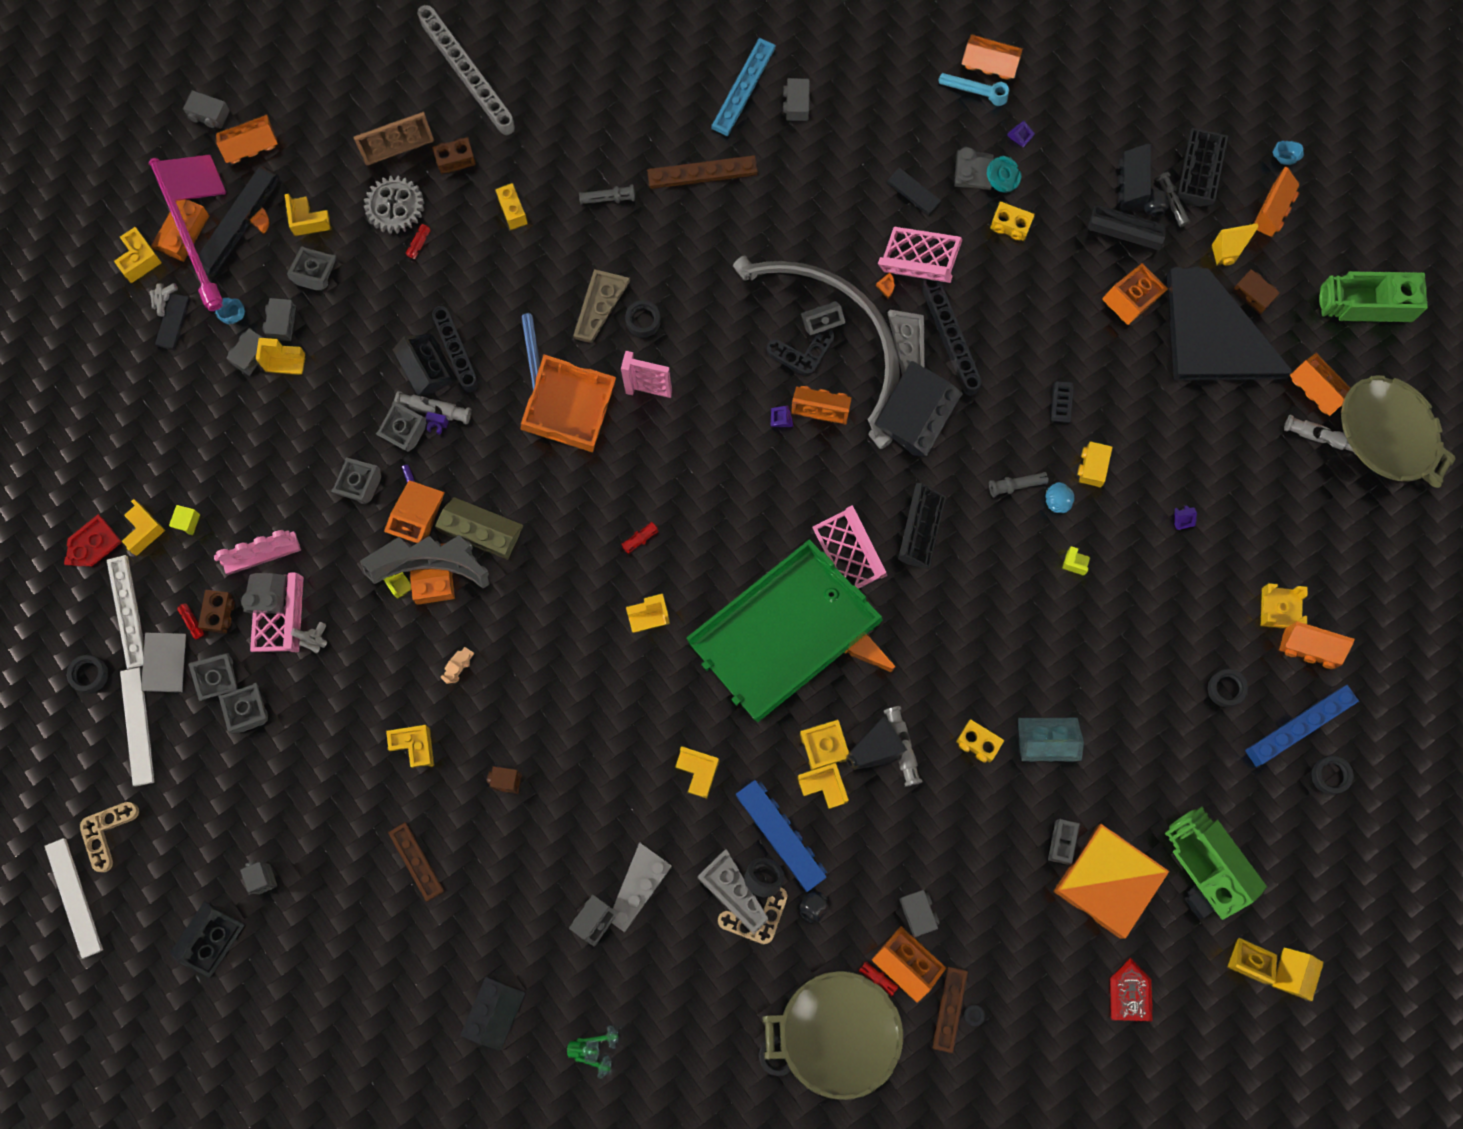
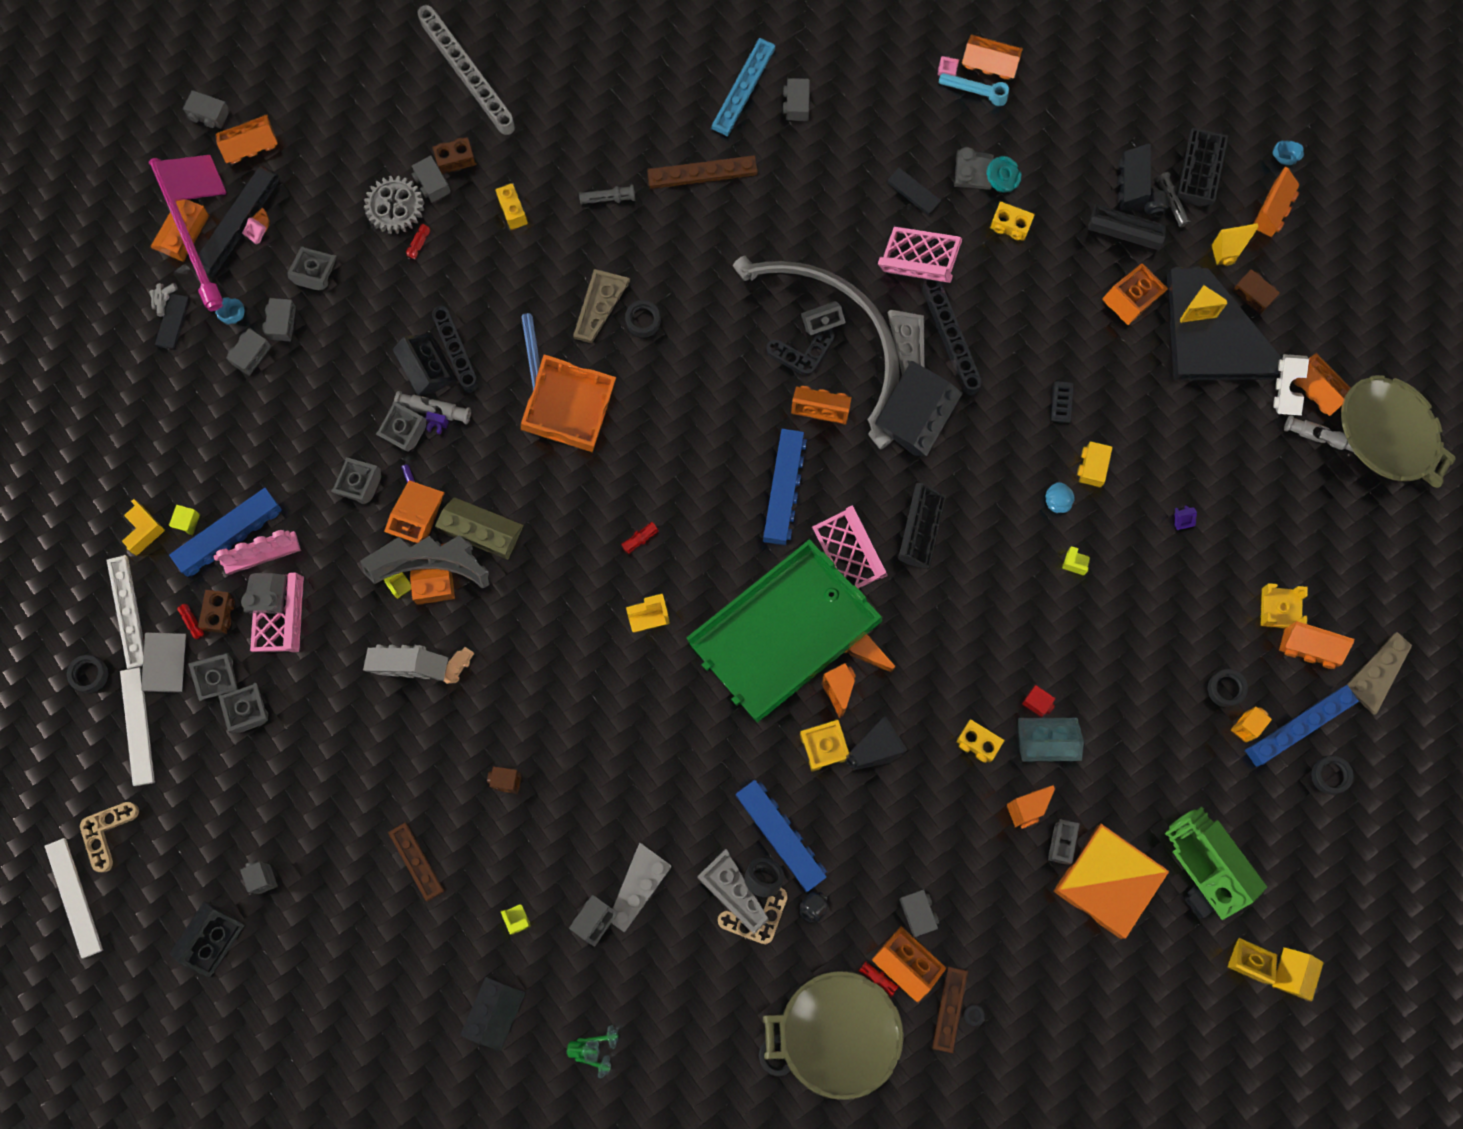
(91, 543): red tile -> none
(139, 258): yellow panel -> none
(226, 532): none -> blue brick
(254, 230): none -> bright pink tile
(279, 358): yellow panel -> none
(301, 219): yellow panel -> none
(312, 638): light grey piece -> none
(394, 138): medium nougat slope -> none
(405, 662): none -> light grey wedge
(416, 740): yellow panel -> none
(431, 179): none -> dark grey brick
(515, 919): none -> neon yellow panel
(645, 376): bright pink fence -> none
(703, 768): yellow panel -> none
(781, 417): dark purple slope -> none
(783, 487): none -> blue brick
(826, 780): yellow panel -> none
(838, 686): none -> orange slope
(886, 285): orange tile -> none
(907, 760): light grey piece -> none
(948, 66): none -> bright pink tile
(1008, 485): dark grey pin -> none
(1021, 134): dark purple slope -> none
(1028, 808): none -> orange slope
(1039, 701): none -> red brick
(1131, 993): red tile -> none
(1204, 306): none -> yellow slope
(1251, 724): none -> light orange brick
(1291, 368): none -> white arch
(1374, 296): bright green piece -> none
(1377, 675): none -> dark tan wing

